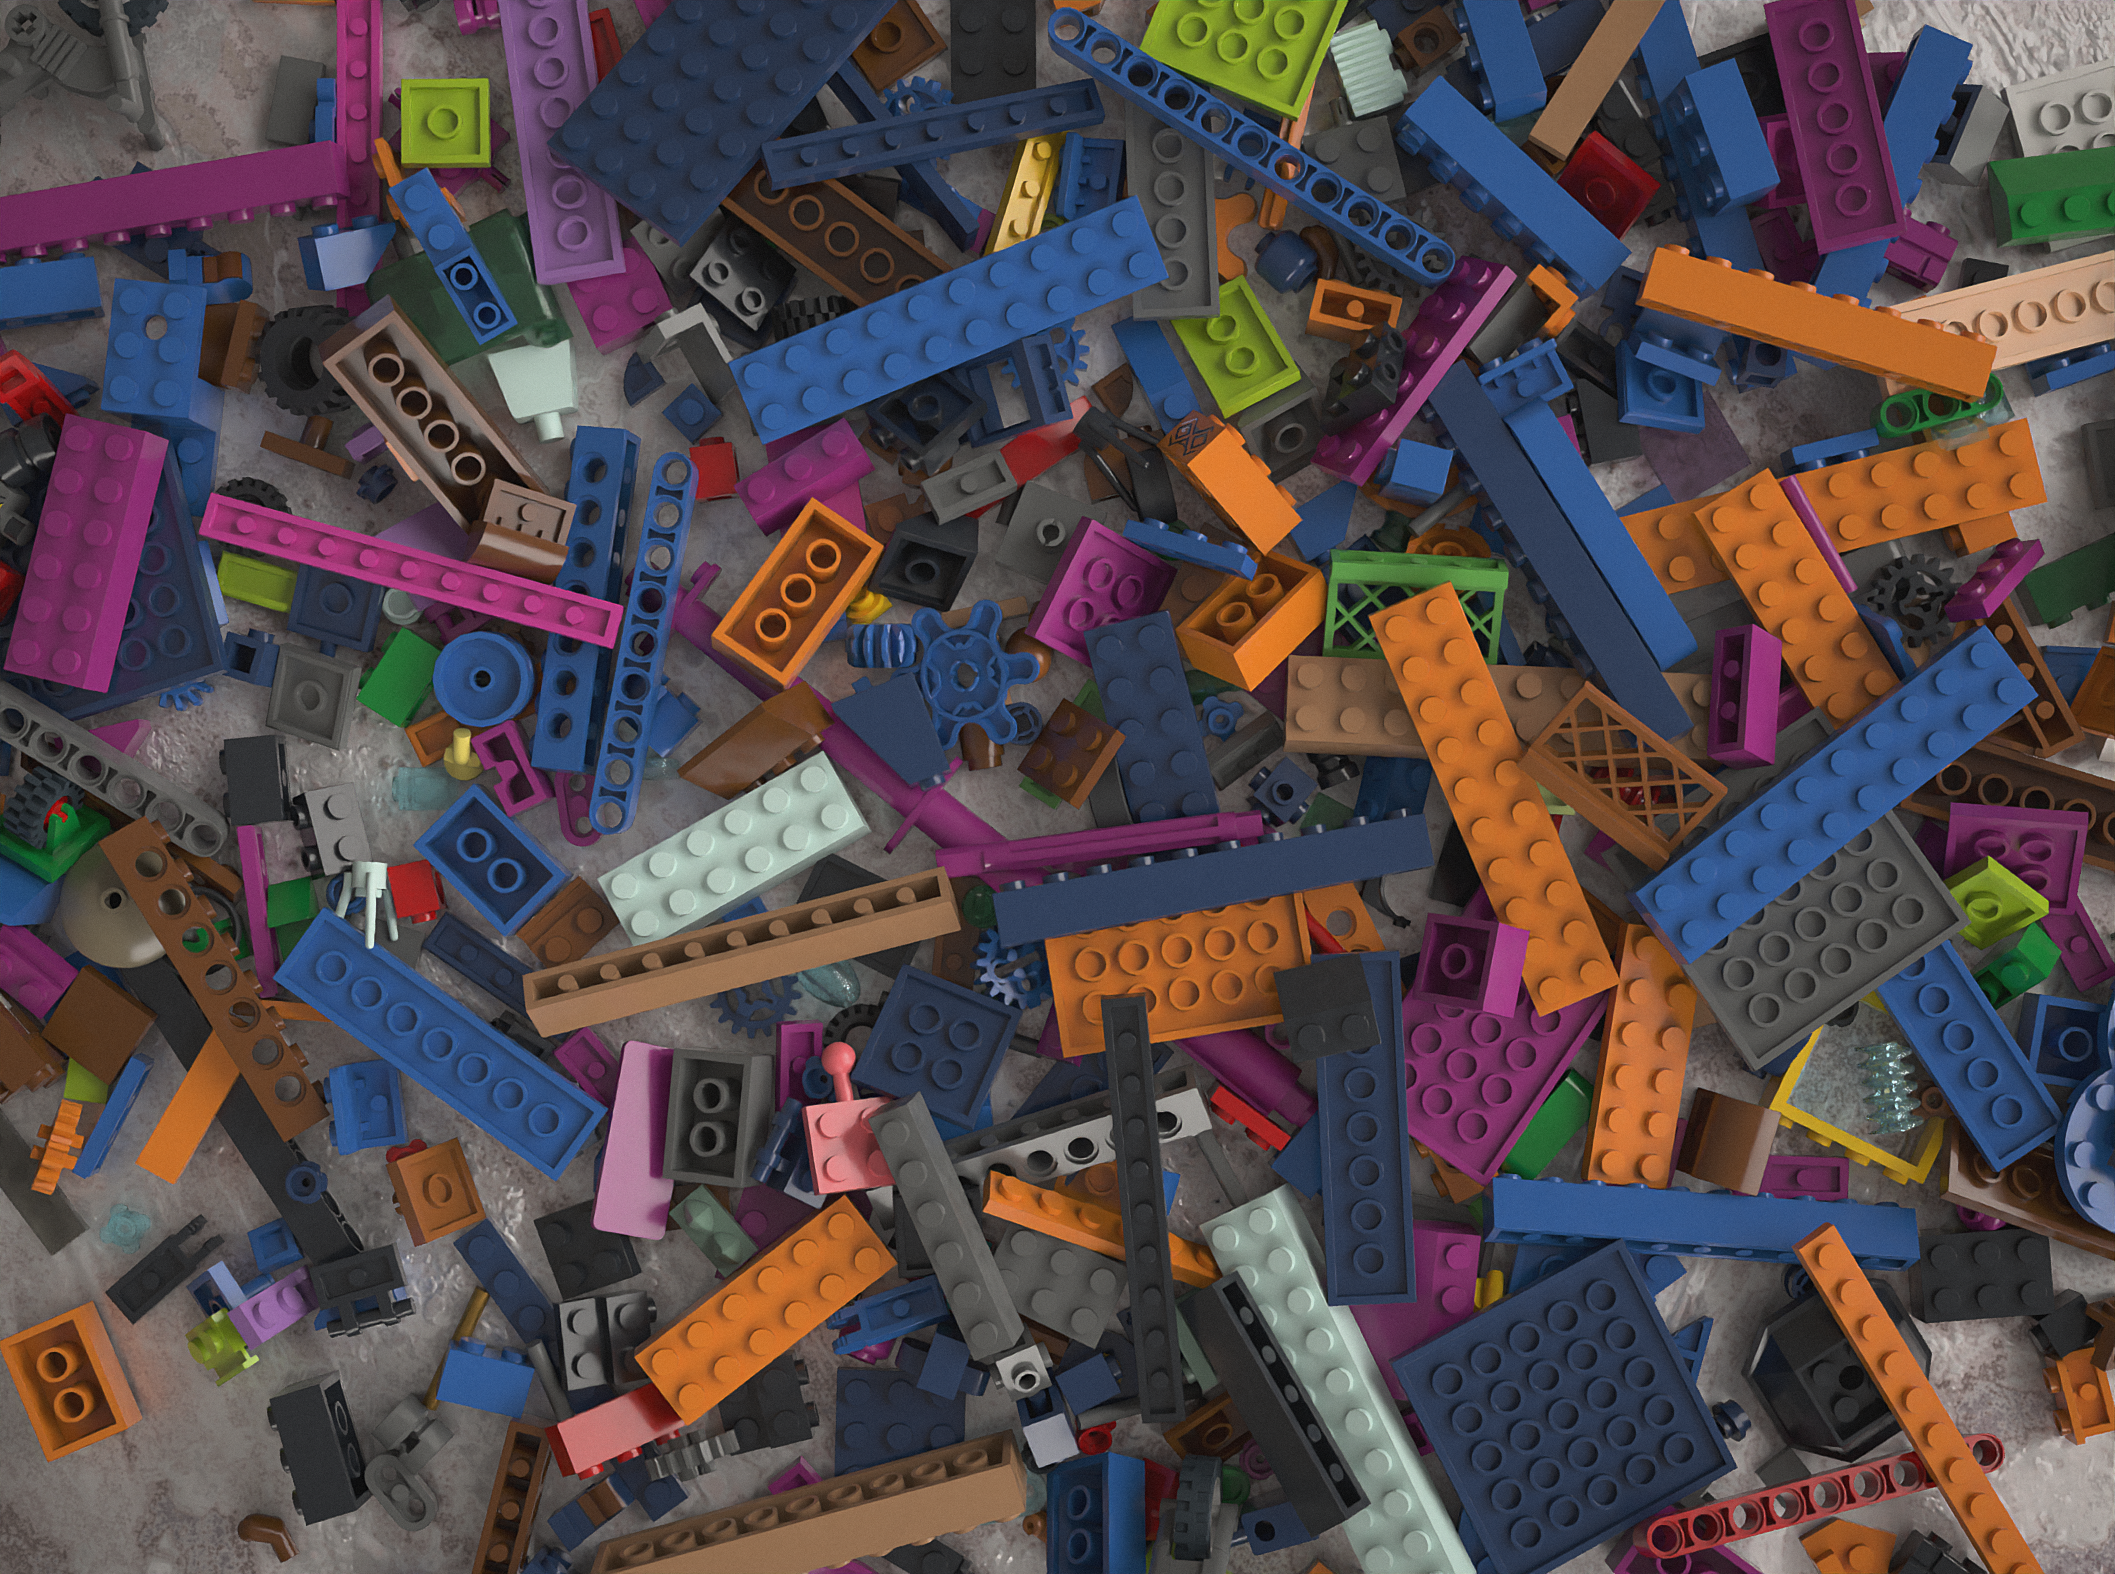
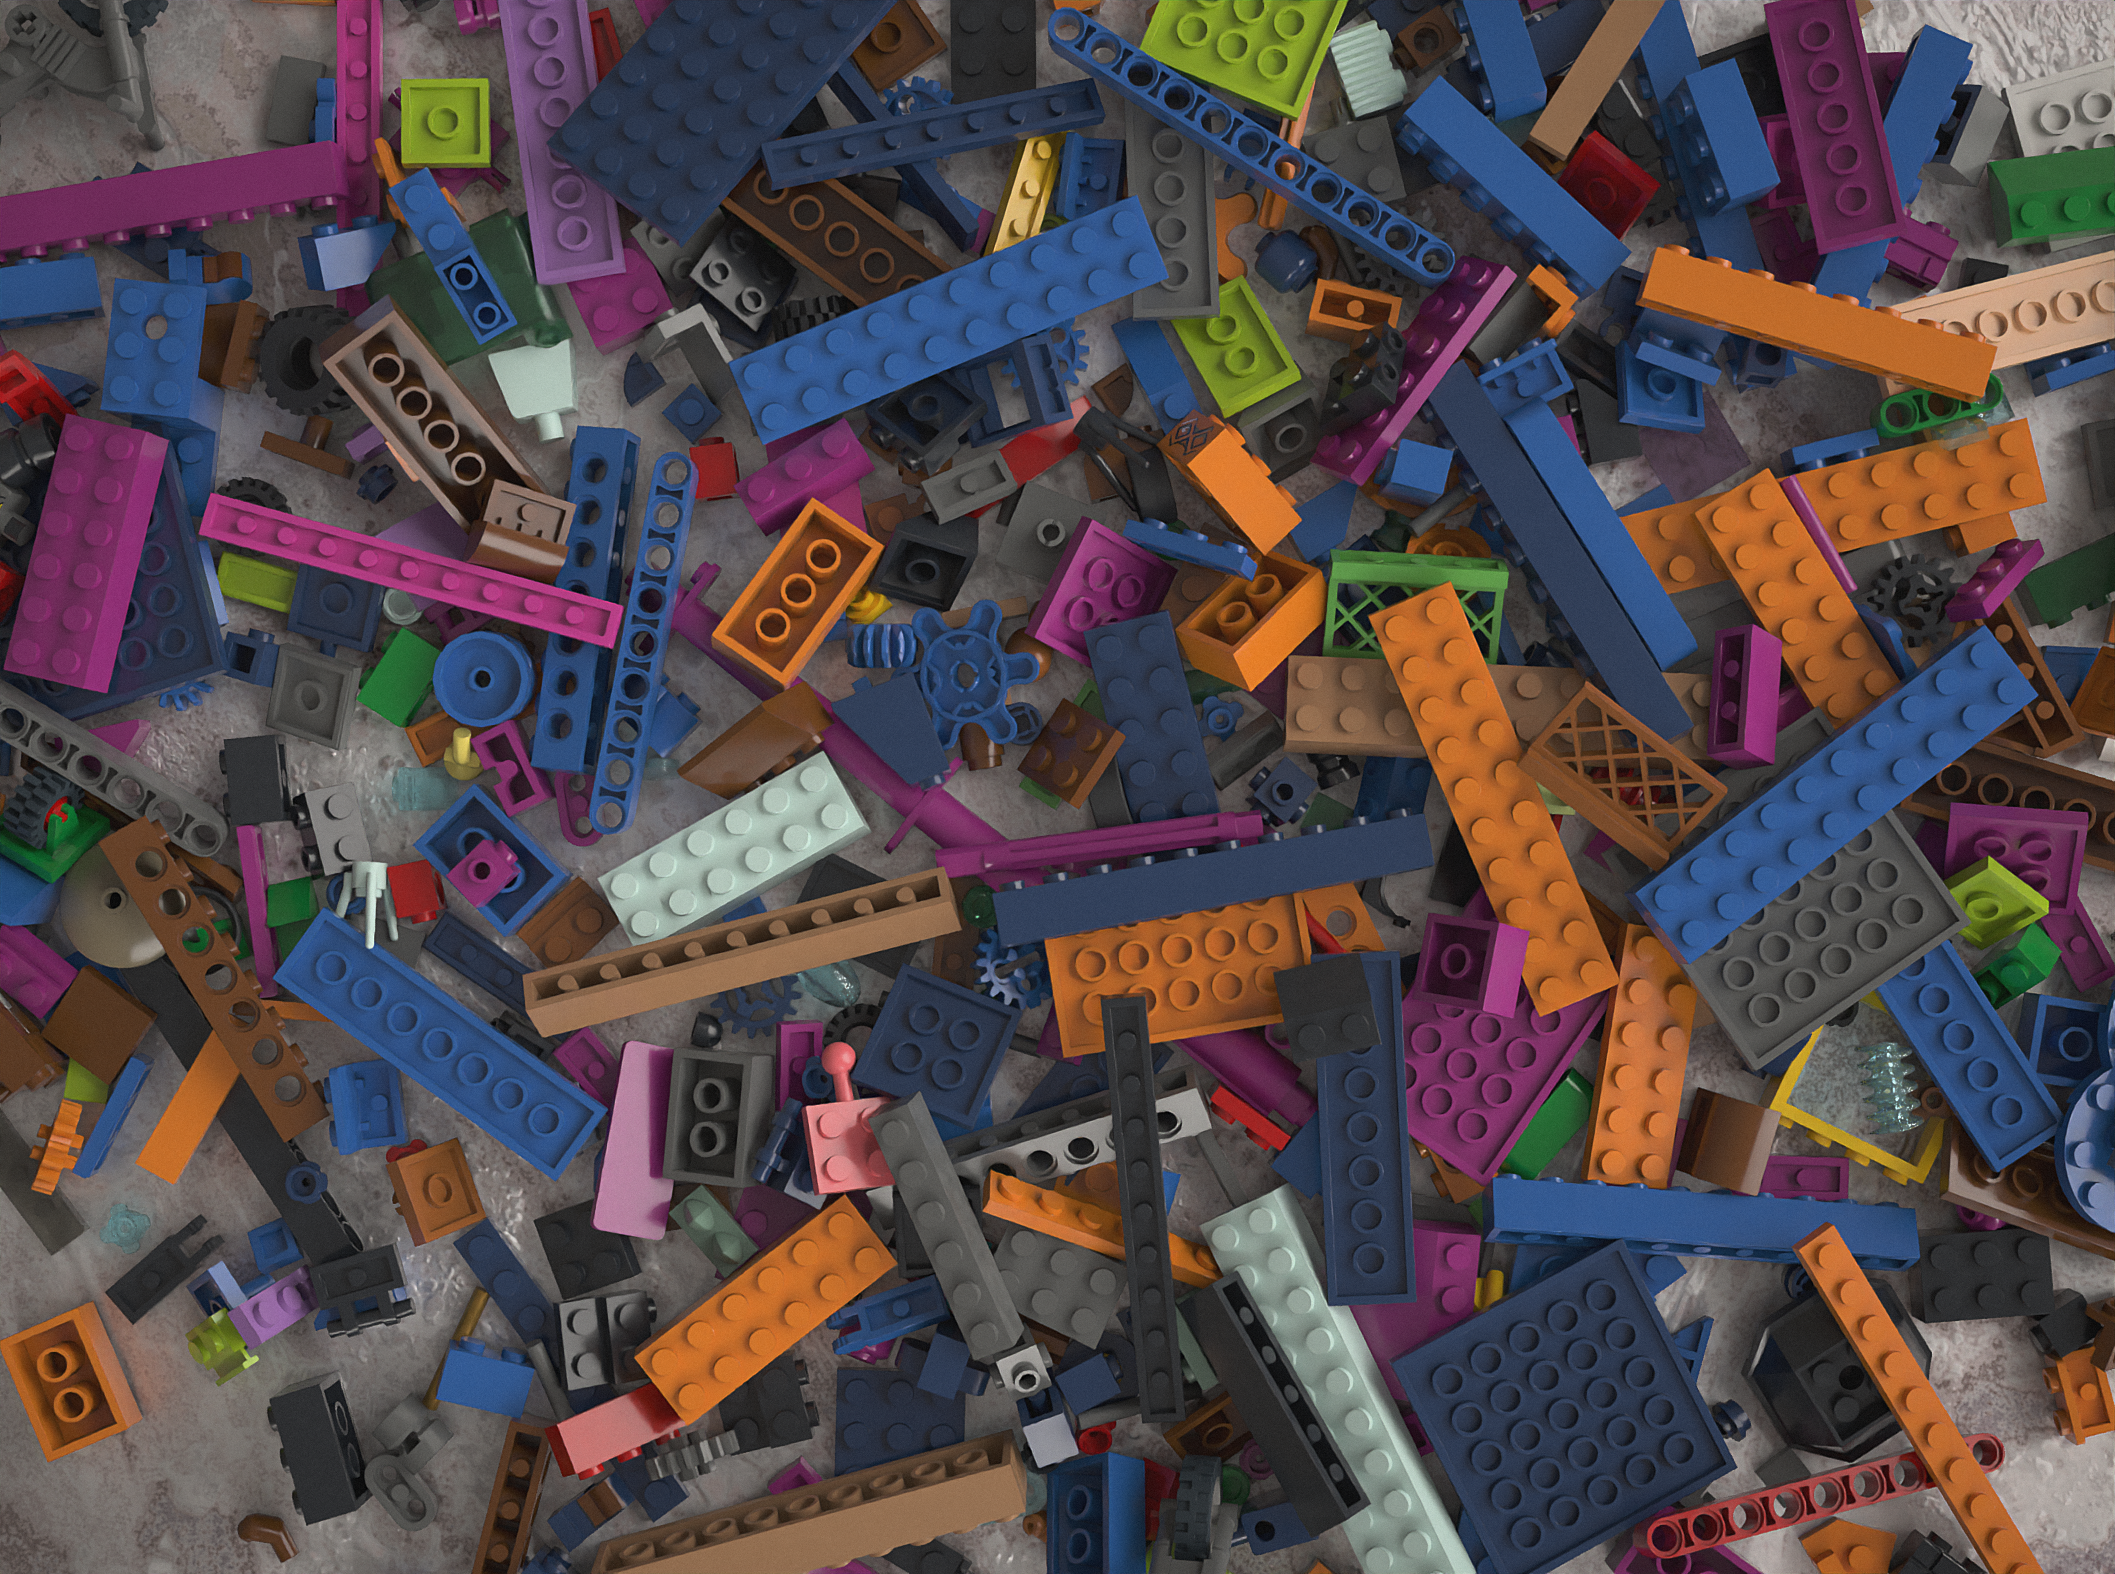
(484, 872): none -> magenta brick
(706, 1030): none -> black hinge

